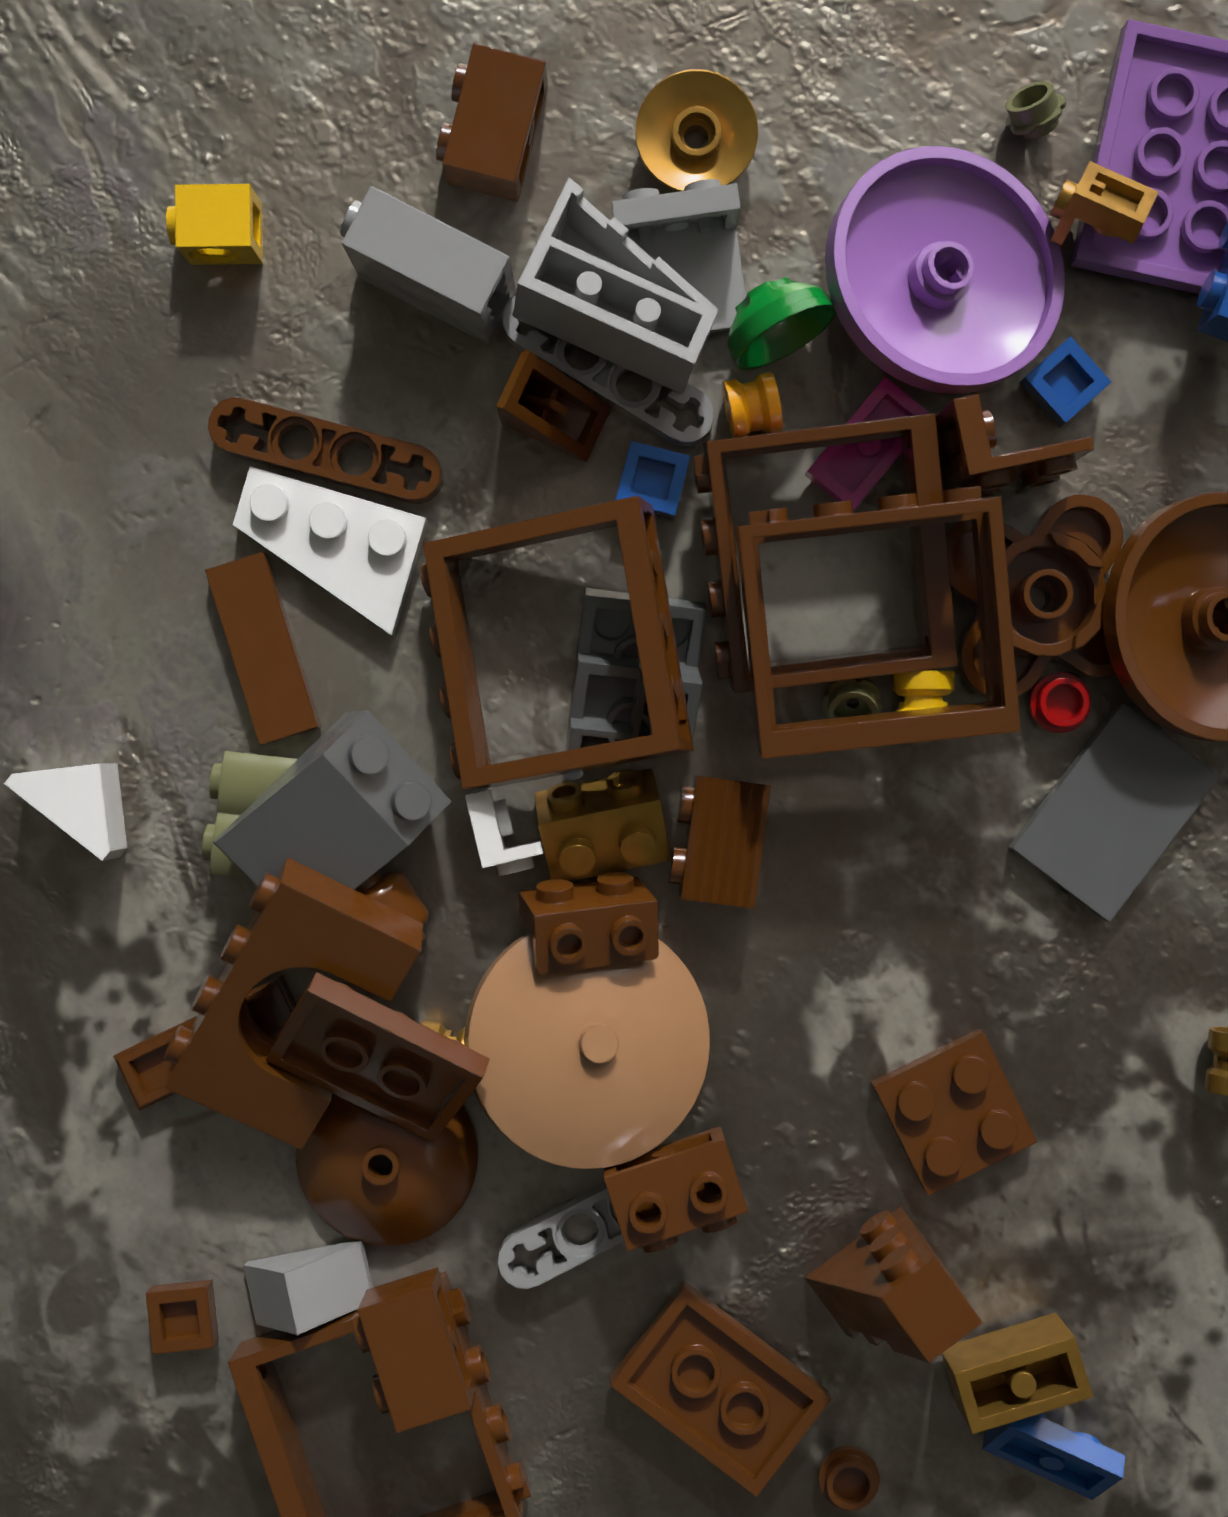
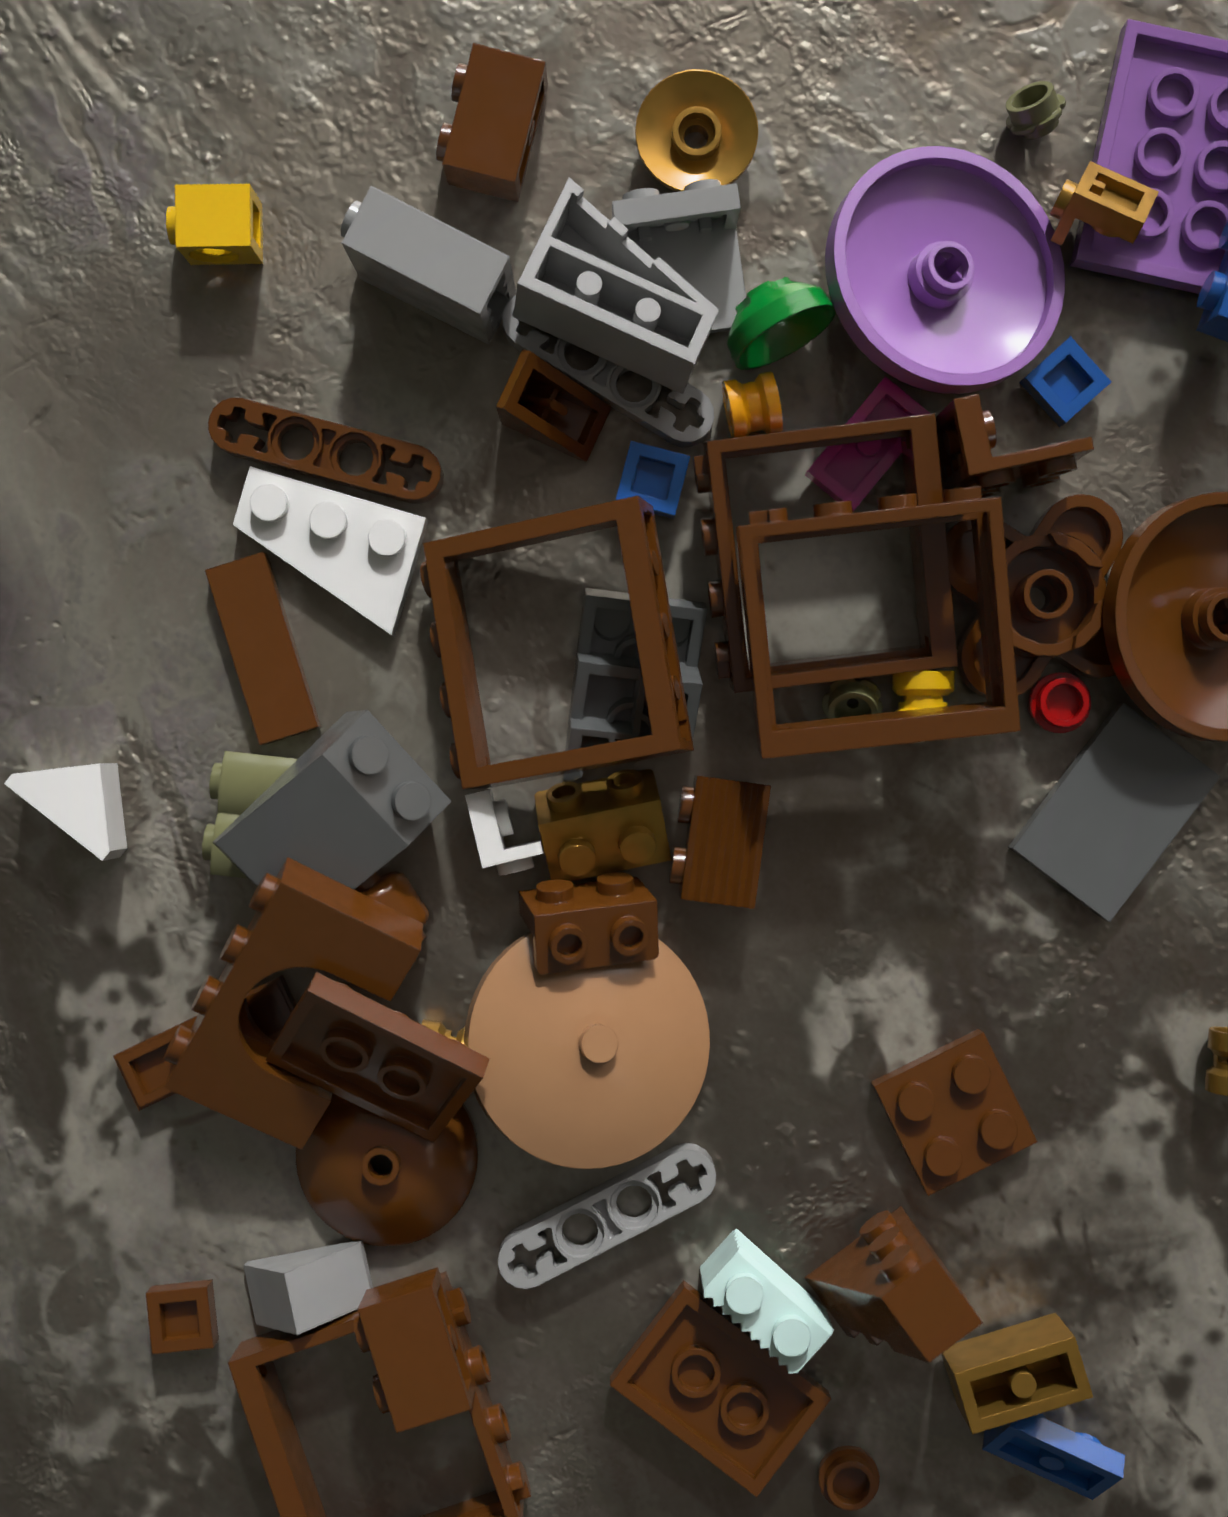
(676, 1191): reddish brown brick -> none
(765, 1301): none -> light aqua brick

